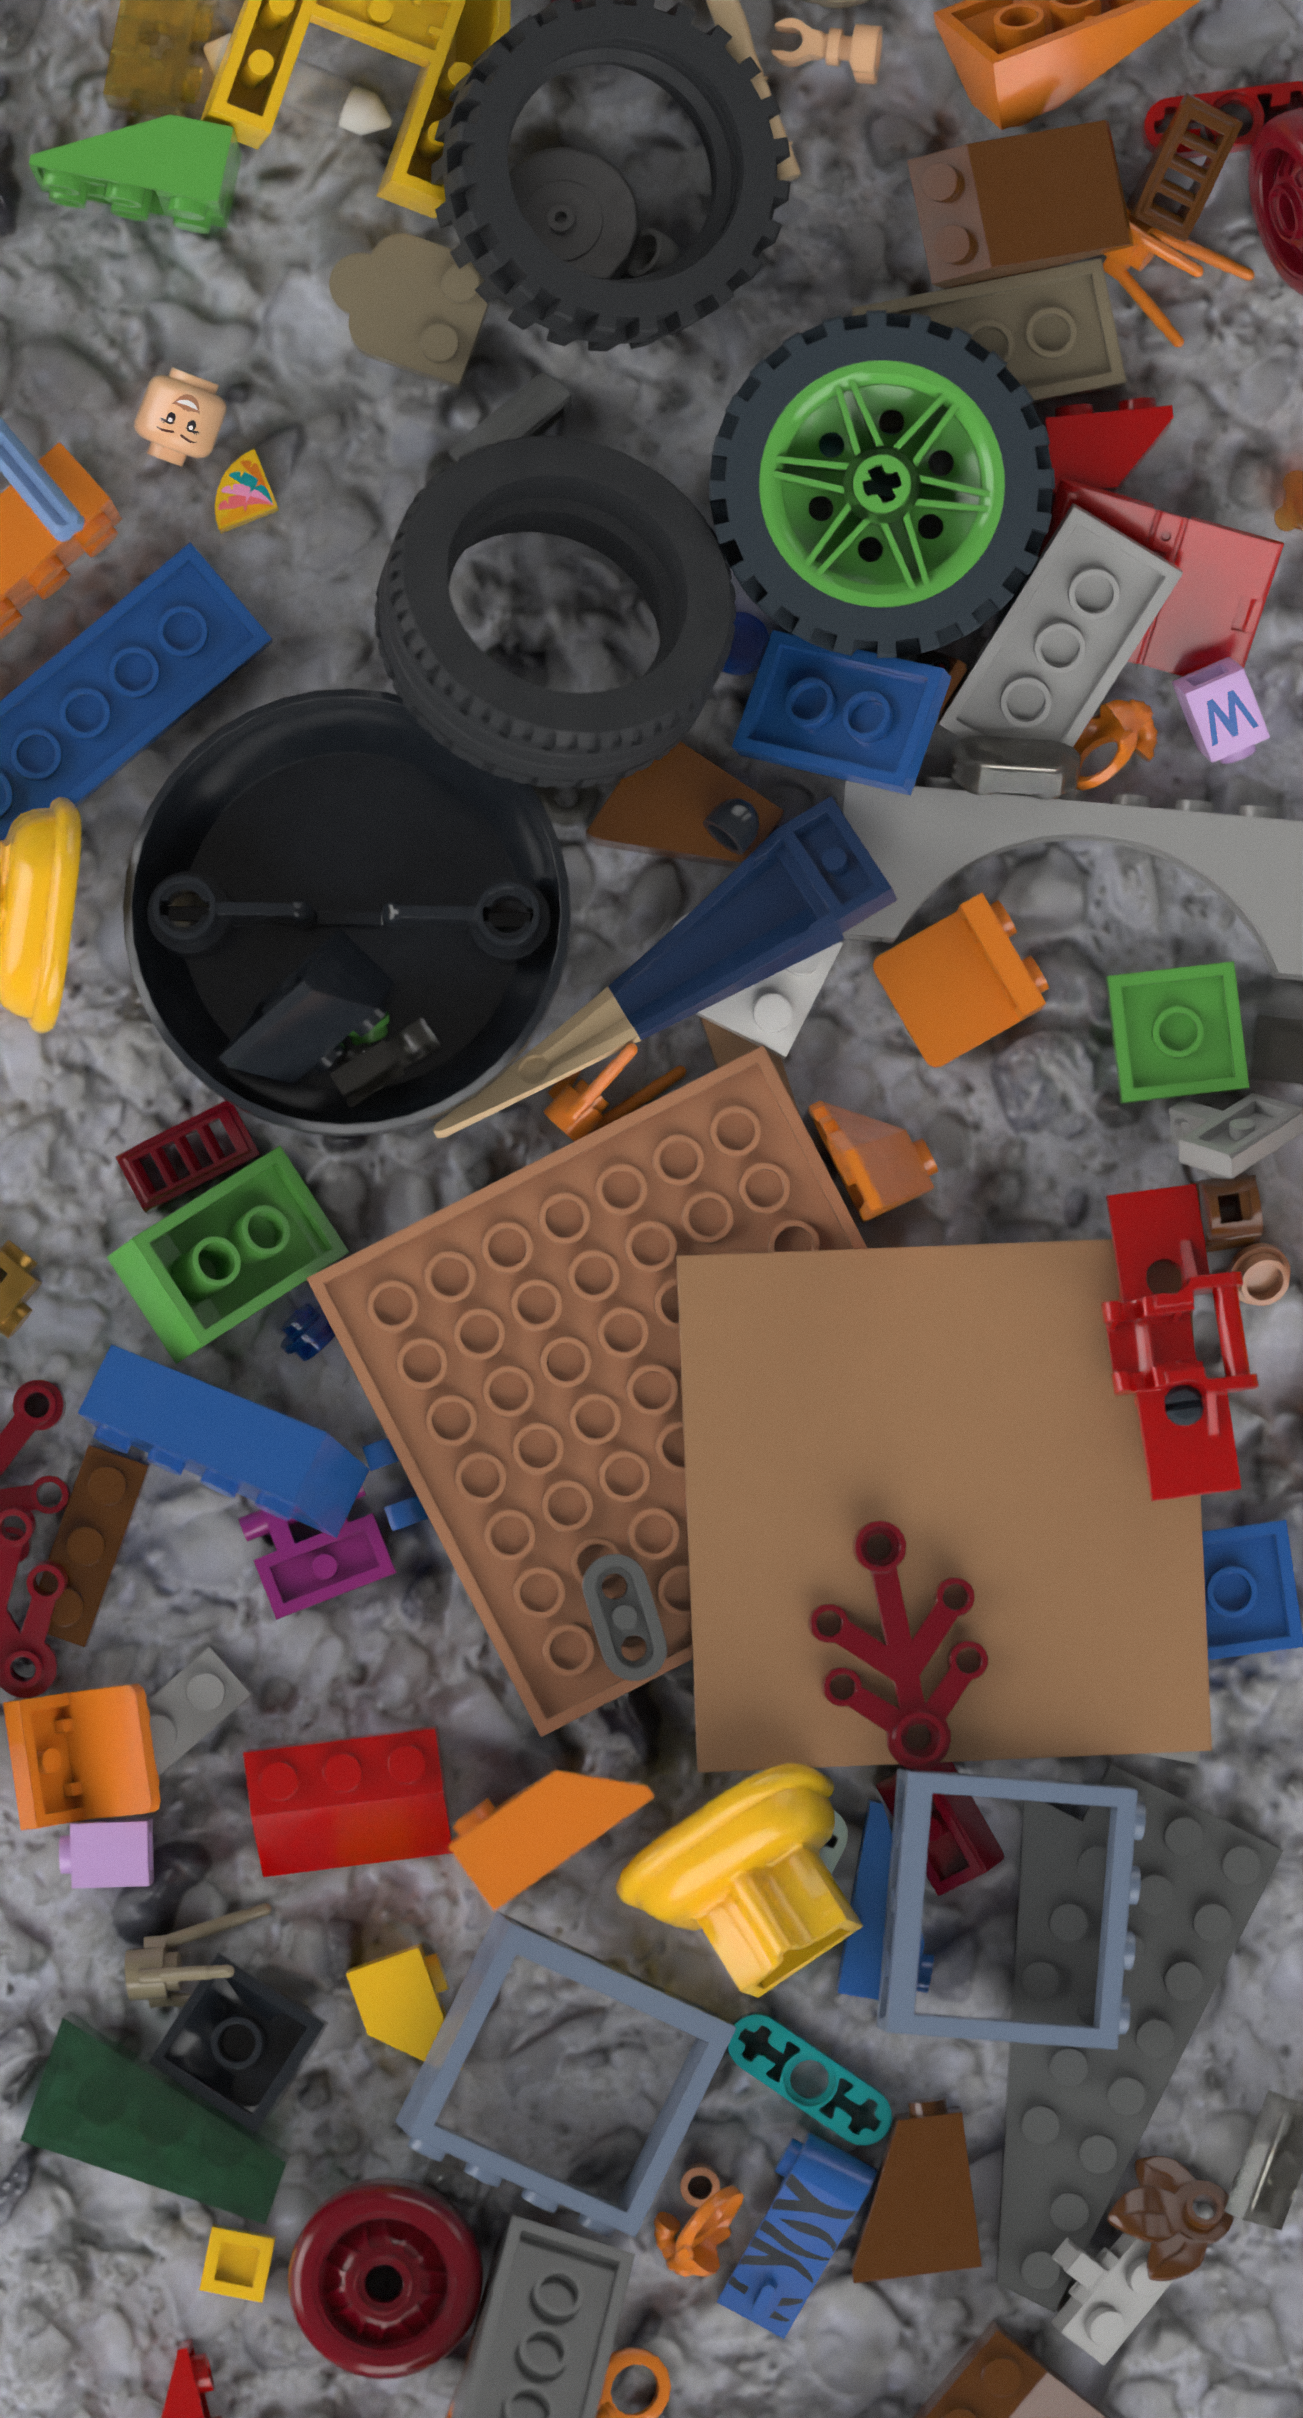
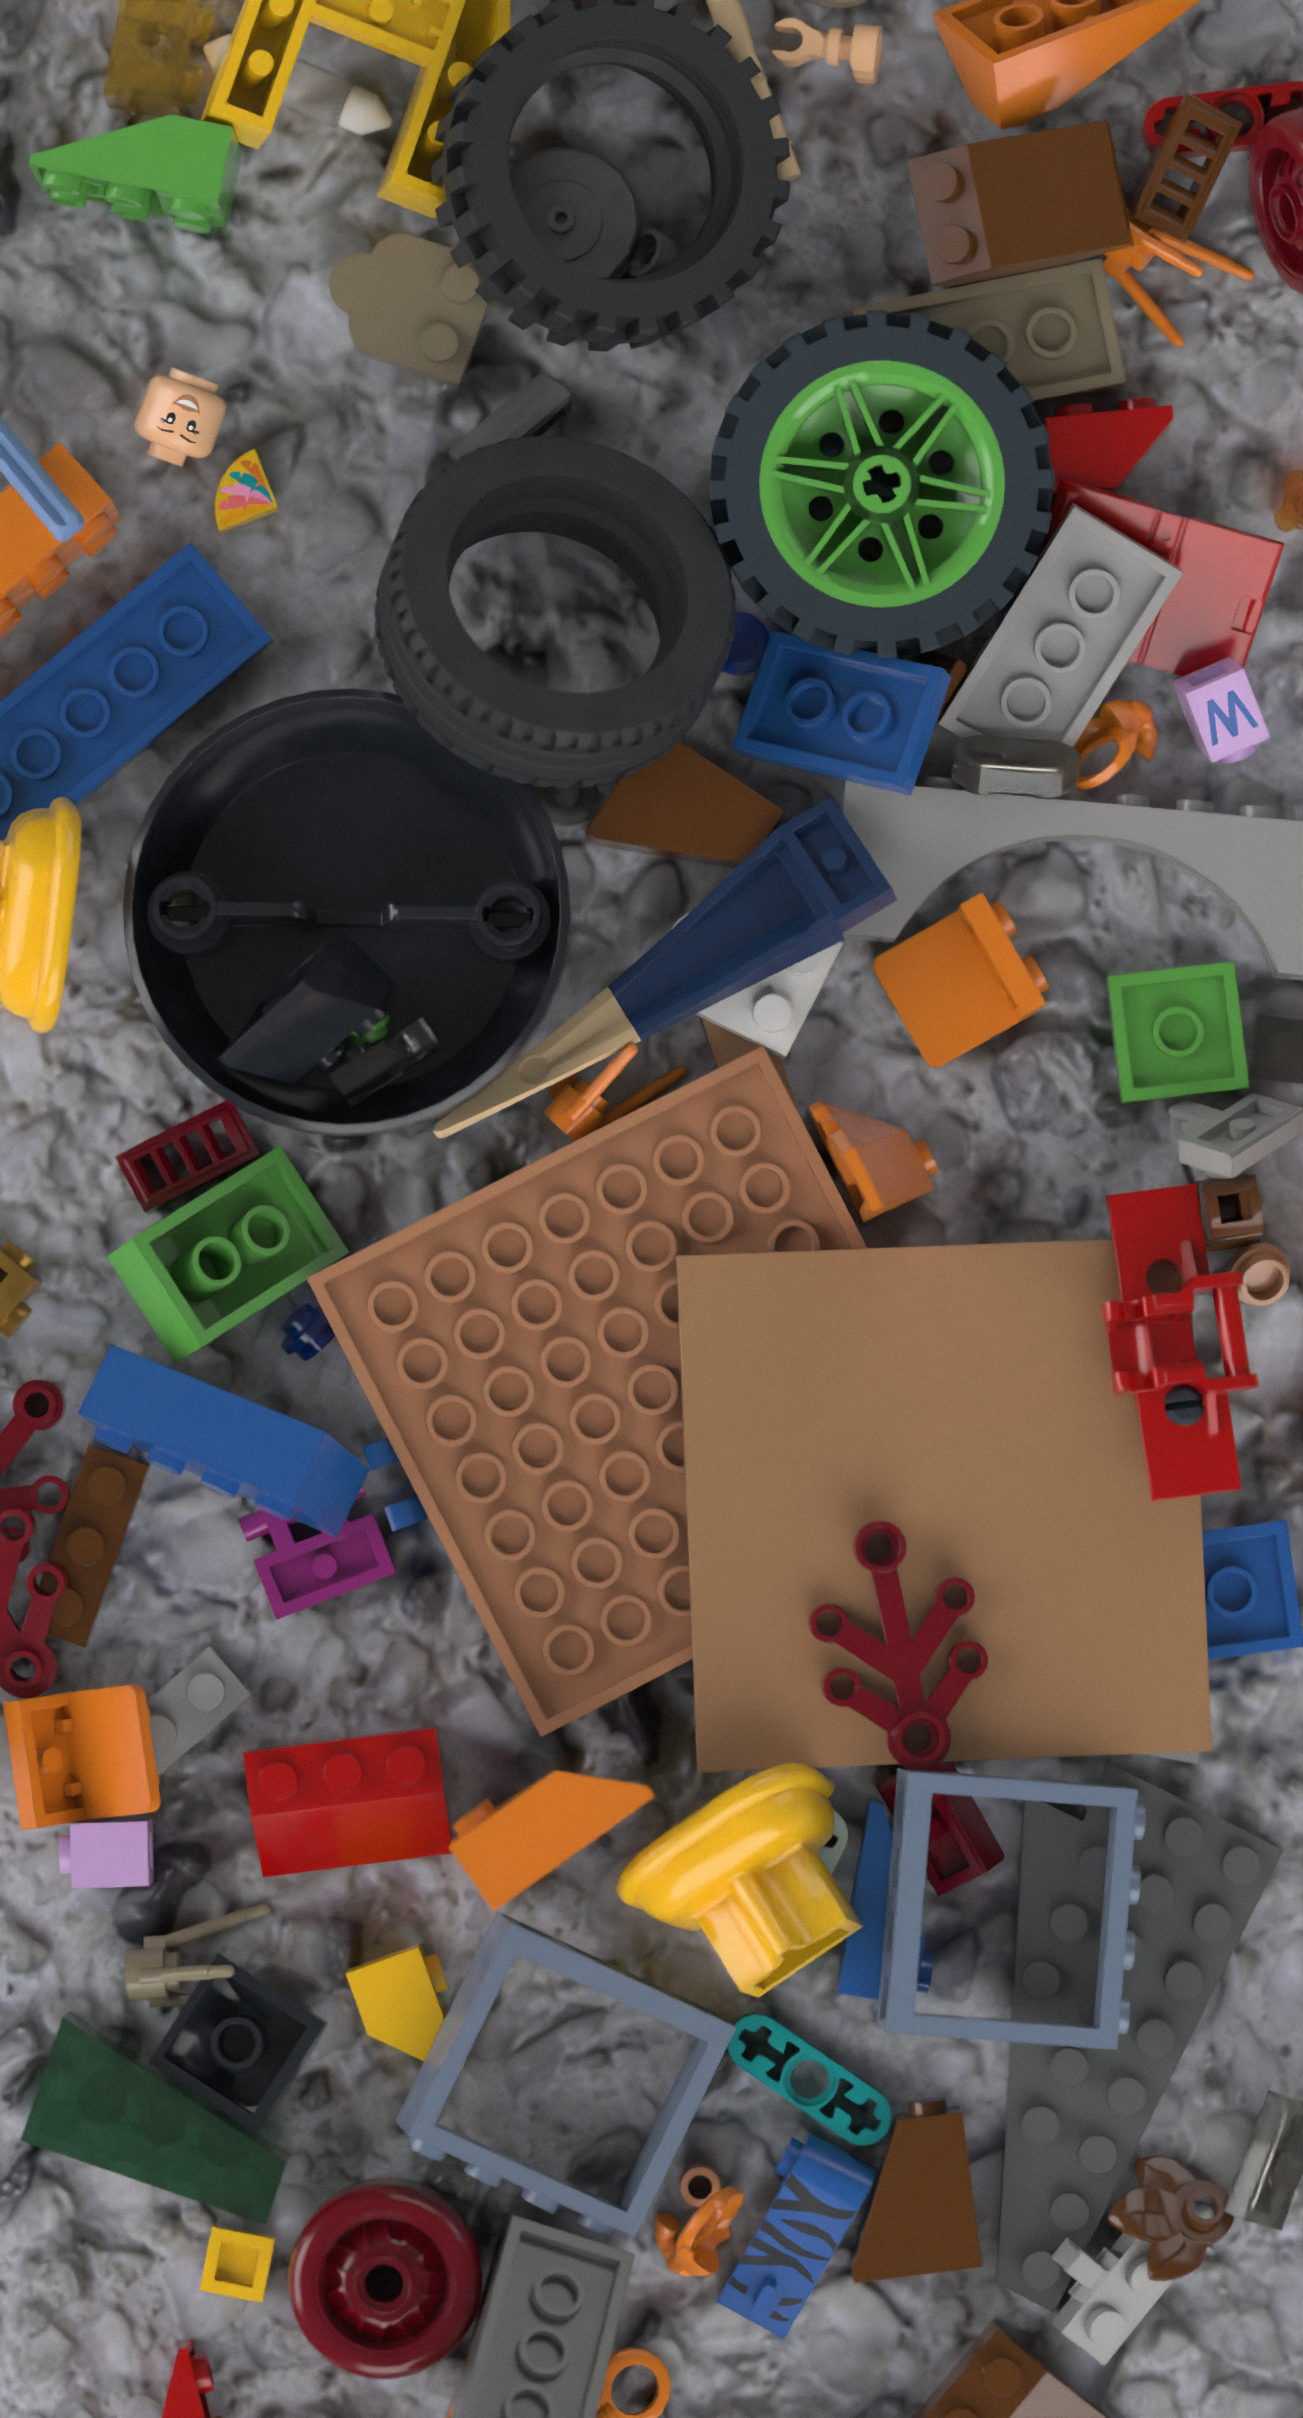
(626, 1616): dark grey plate -> none
(733, 824): black hinge -> none

